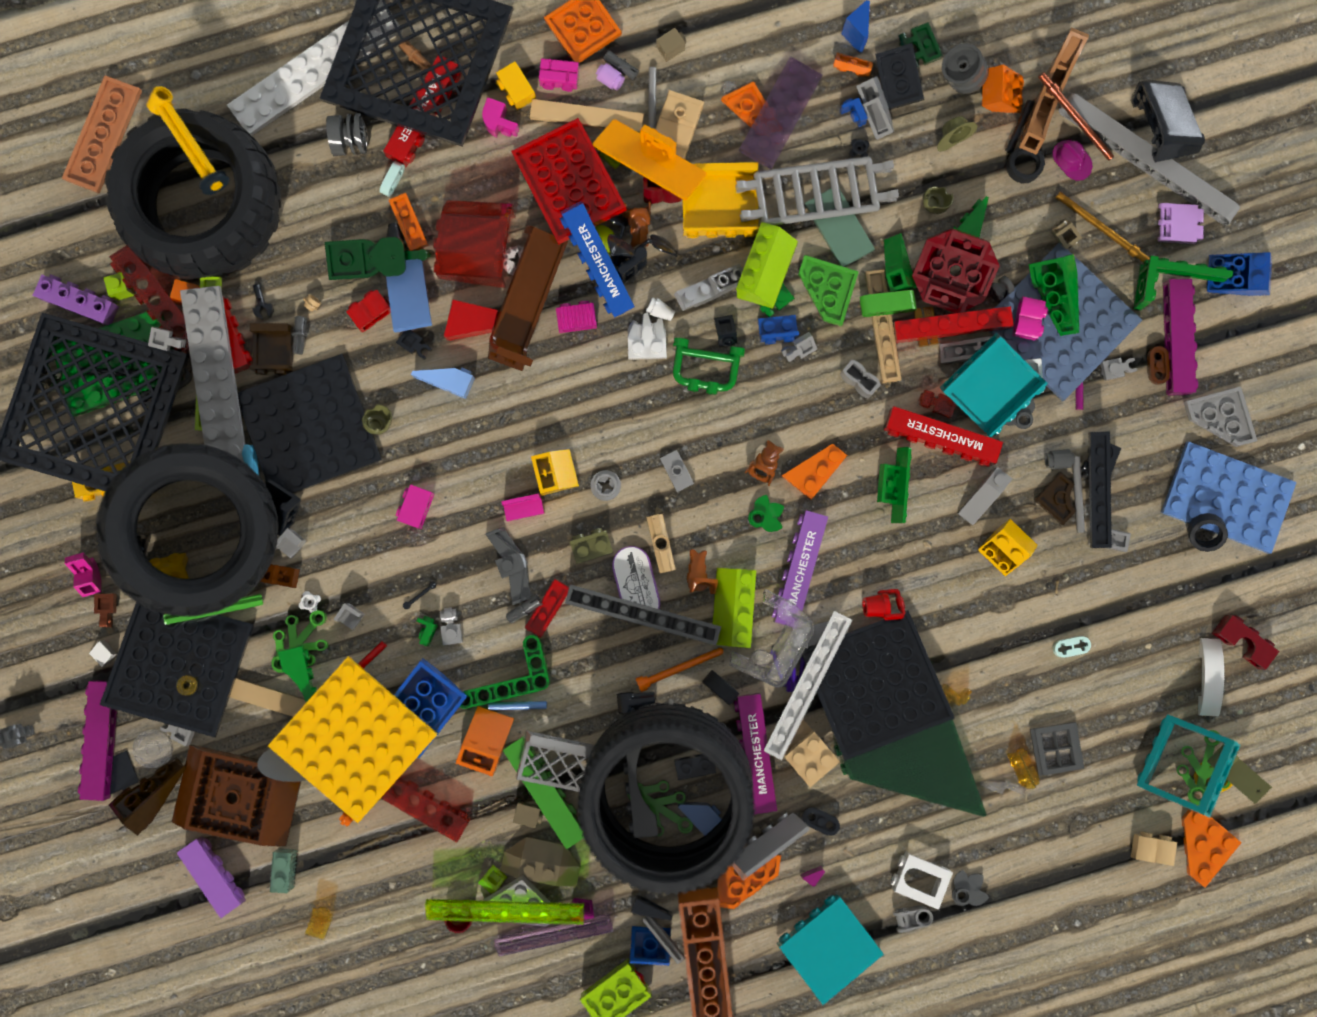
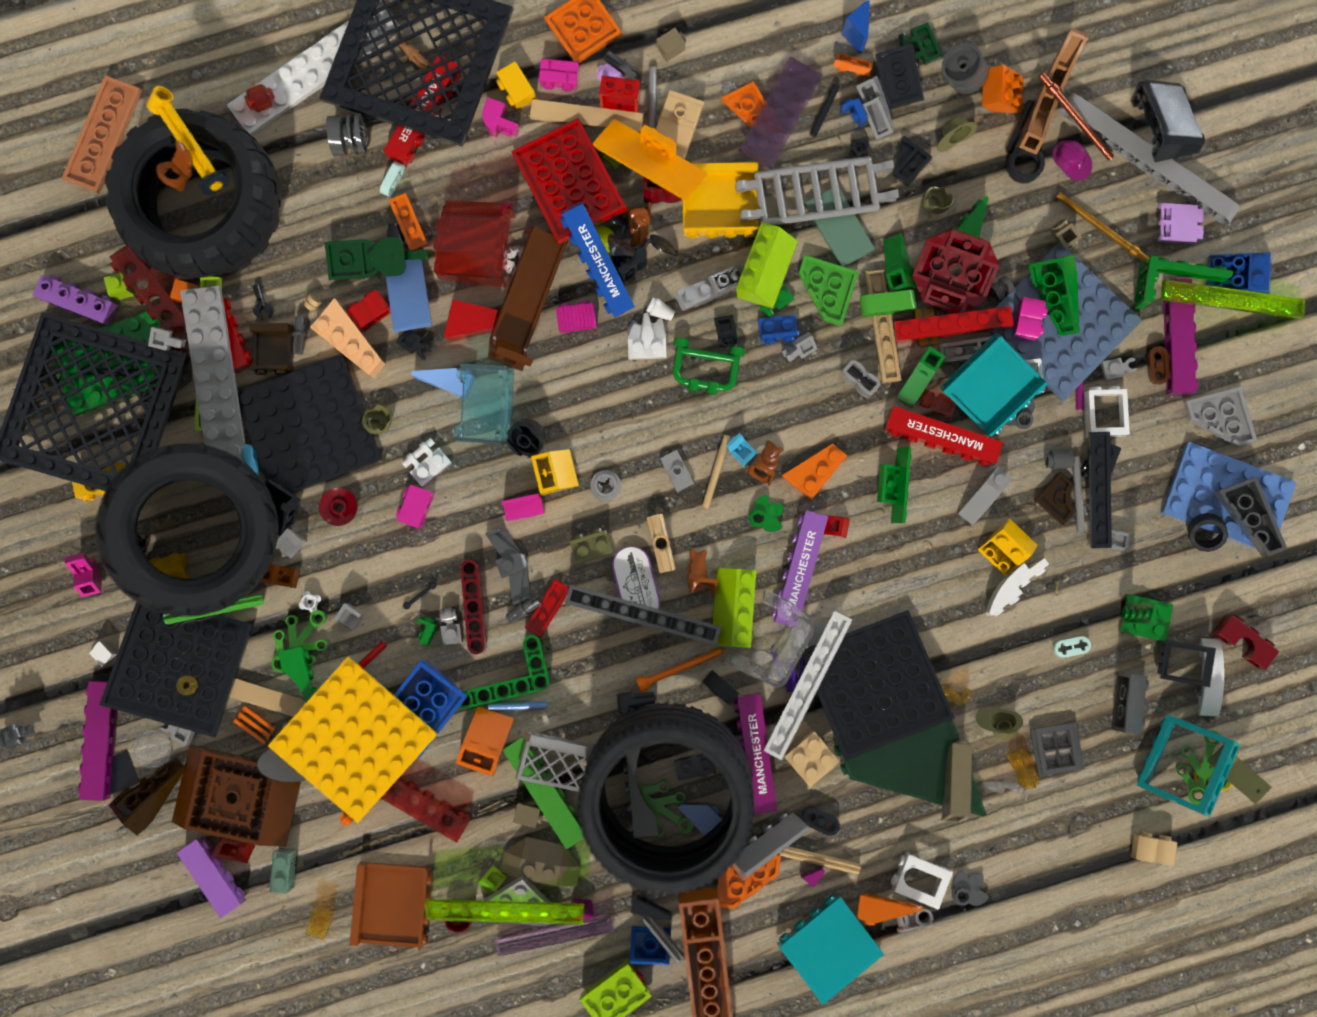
(105, 605): copper plate -> none
(180, 164): none -> dark orange hair
(233, 850): none -> clear red slope
(241, 715): none -> orange tile
(259, 98): none -> clear red head
(329, 503): none -> dark red dish
(343, 334): none -> light nougat wedge
(390, 905): none -> dark orange panel
(429, 467): none -> white plate
(467, 599): none -> dark red beam
(485, 403): none -> clear light blue windscreen
(526, 437): none -> black cylinder
(628, 97): none -> red window
(715, 473): none -> tan bar
(741, 450): none -> medium azure bracket
(822, 860): none -> tan axle
(825, 108): none -> black bar
(837, 526): none -> red slope
(877, 909): none -> orange slope
(880, 605): red piece -> none
(910, 161): none -> black wing
(921, 377): none -> green slope
(957, 784): none -> dark tan slope
(1001, 722): none -> olive piece
(1008, 589): none -> white slope
(1089, 411): none -> white window
(1130, 703): none -> dark grey slope
(1146, 618): none -> green bracket
(1206, 846): orange plate -> none
(1208, 668): none -> black window
(1232, 299): none -> clear neon green plate
(1253, 515): none -> dark grey wedge

